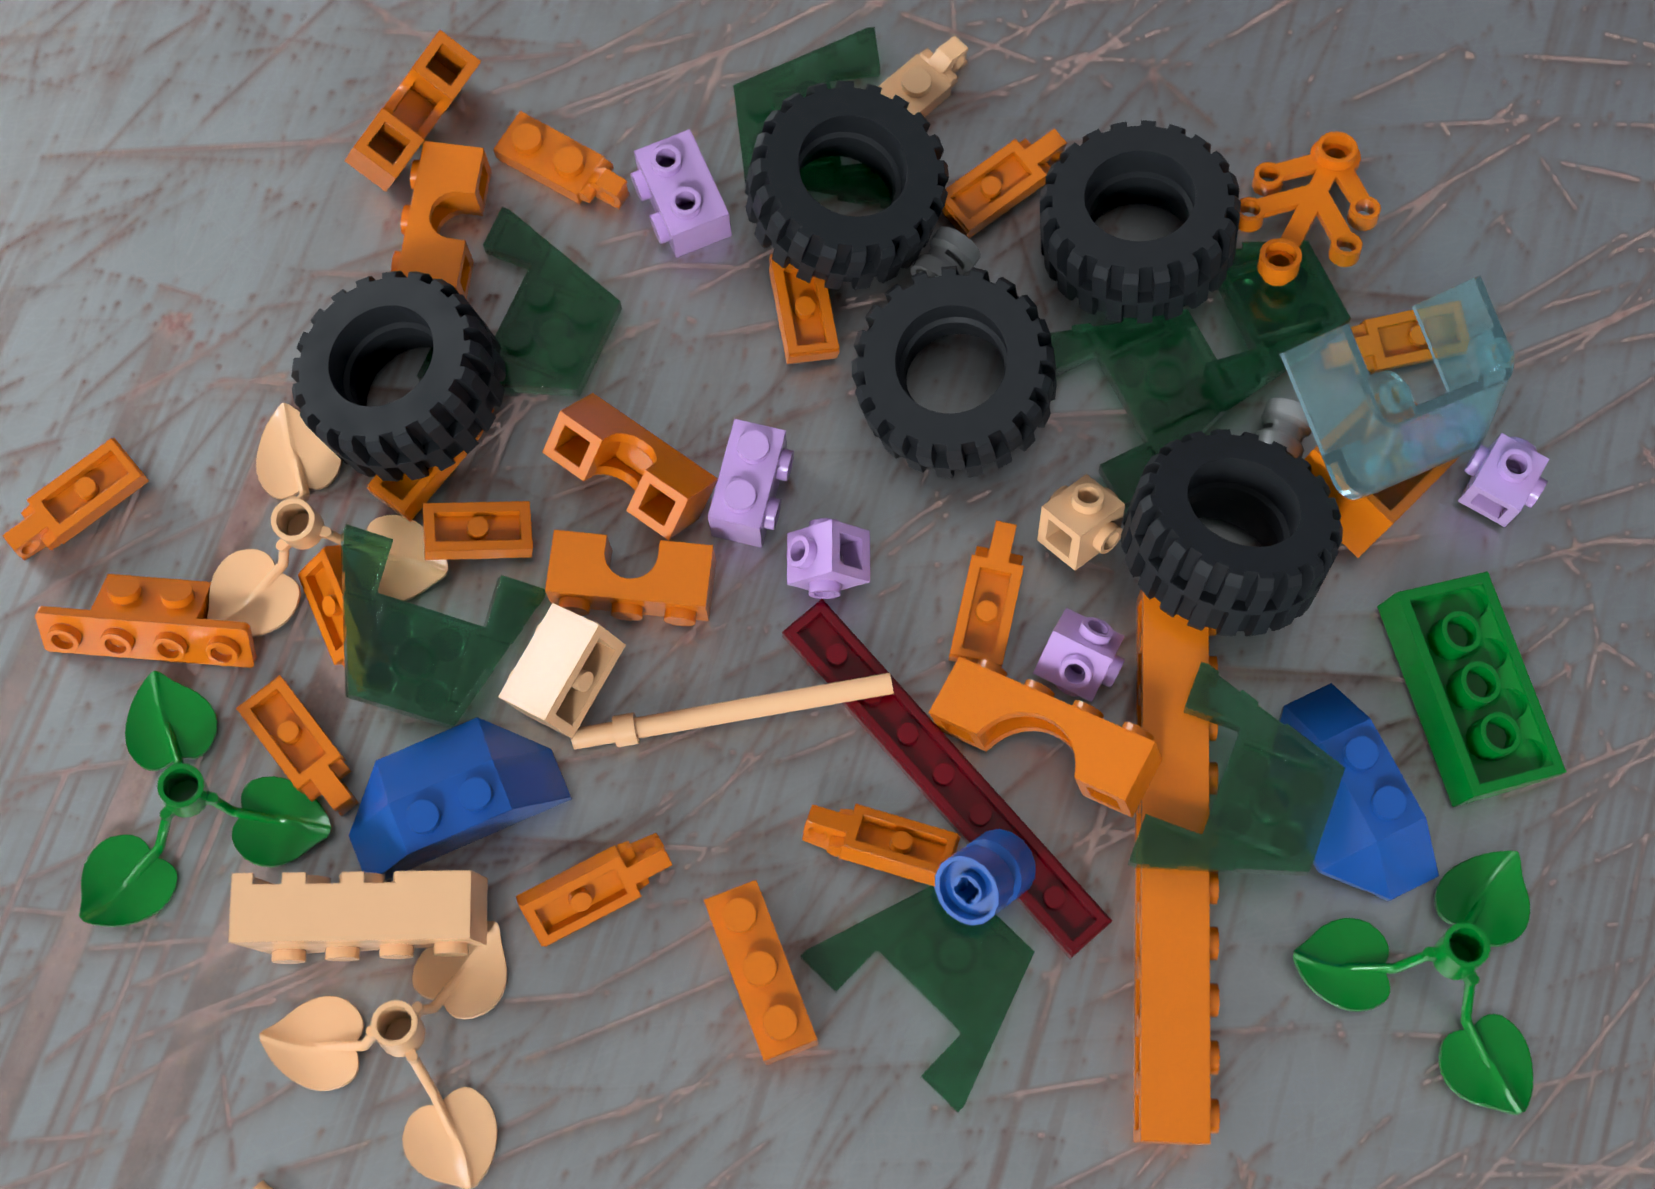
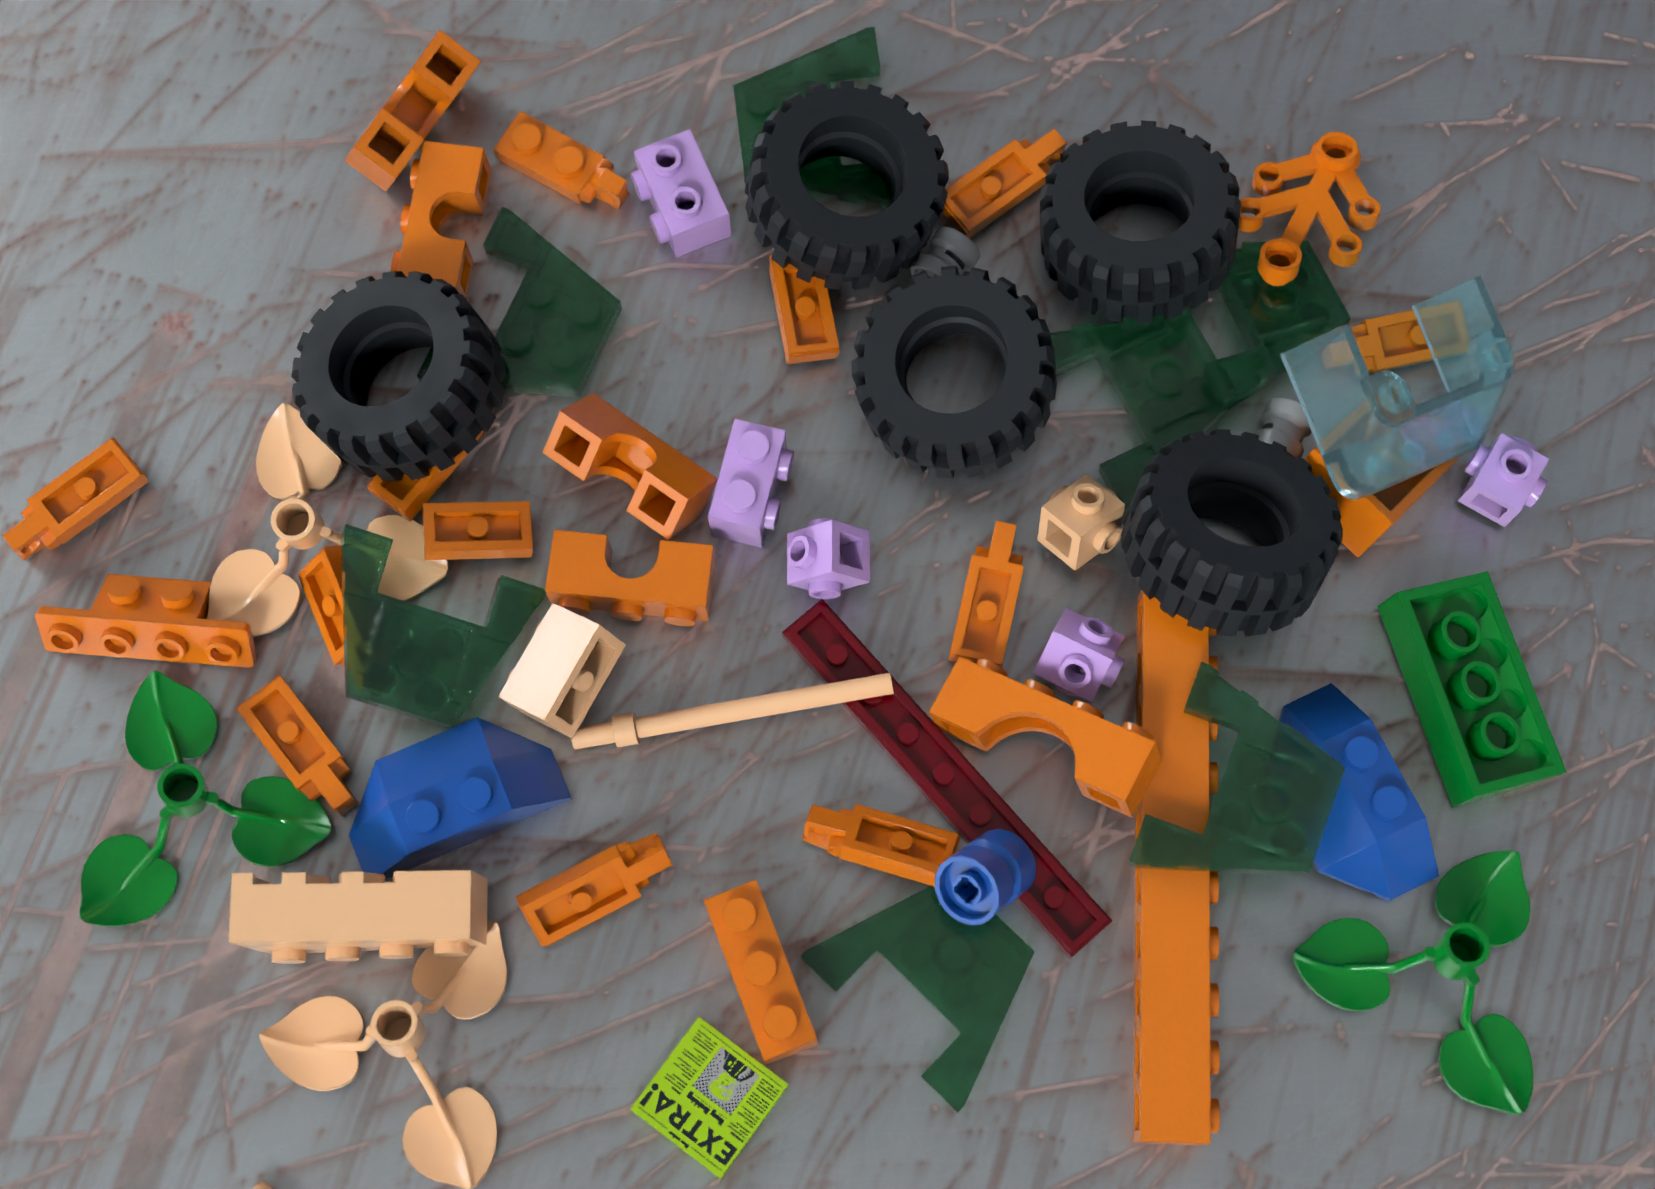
(709, 1097): none -> lime tile
(927, 77): light nougat hinge -> none

